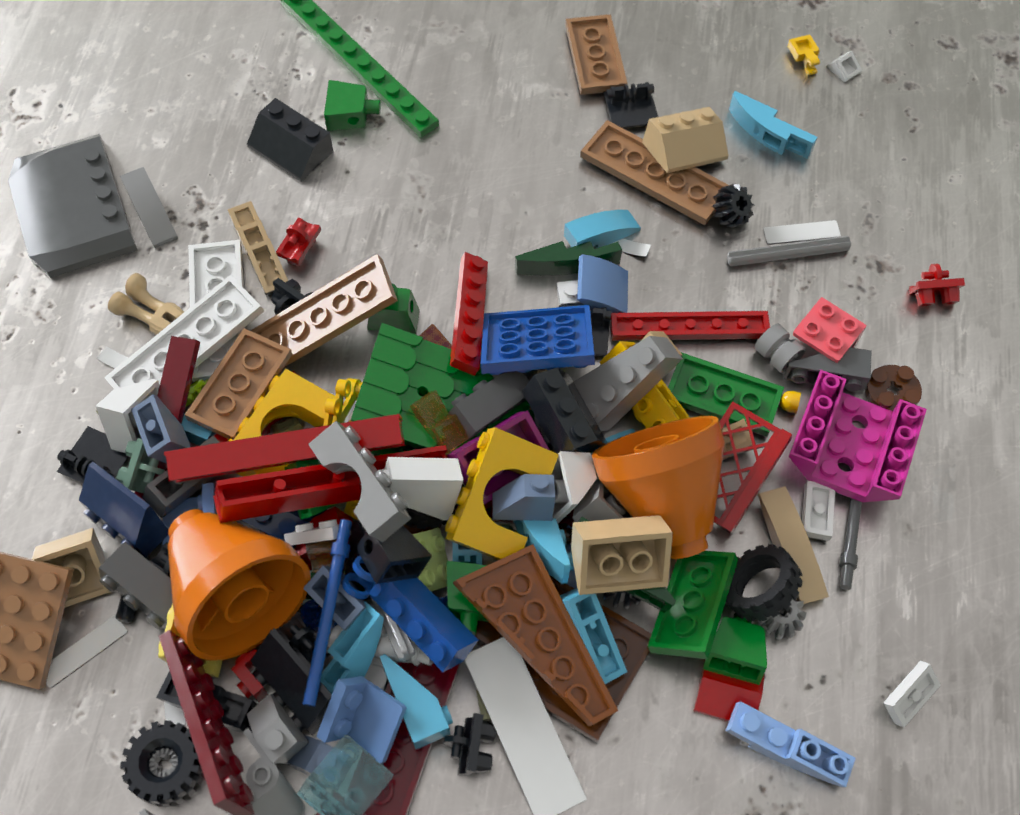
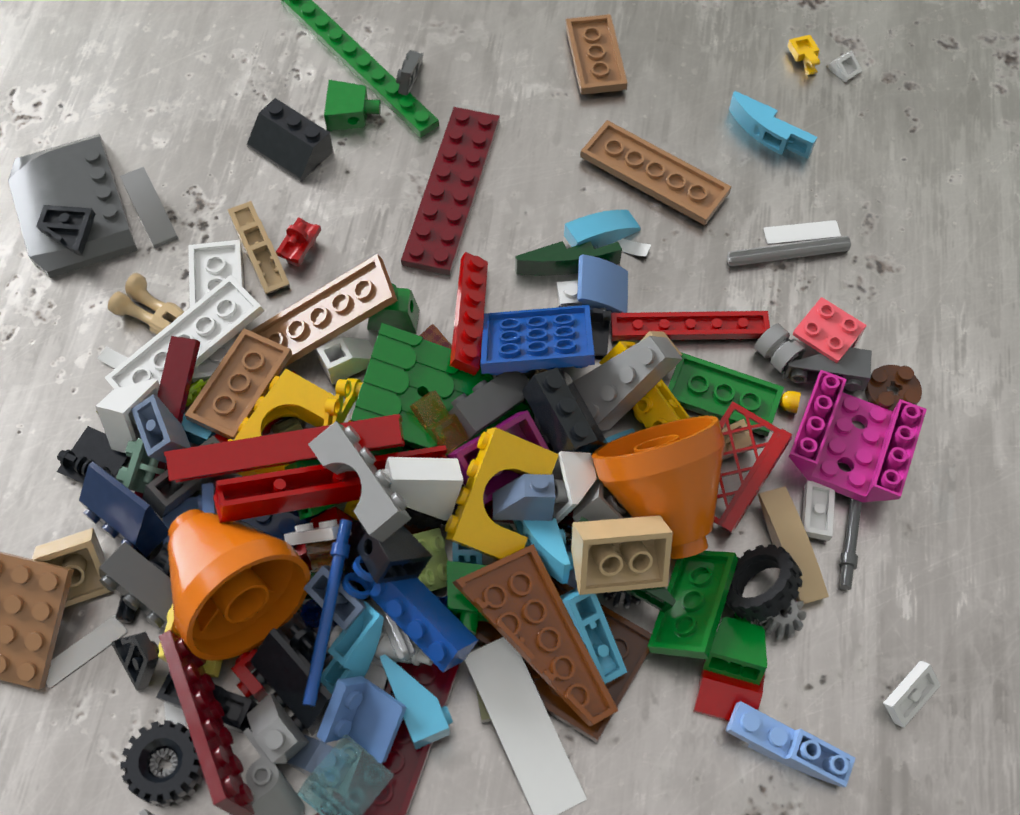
(67, 225): none -> black wing
(138, 658): none -> black wing
(286, 294): black hips -> none
(344, 357): none -> white slope
(409, 72): none -> dark grey hinge
(450, 191): none -> dark red plate
(466, 745): black hips -> none
(631, 106): black hinge -> none
(686, 139): tan slope -> none
(733, 205): black gear -> none
(948, 287): red hips -> none

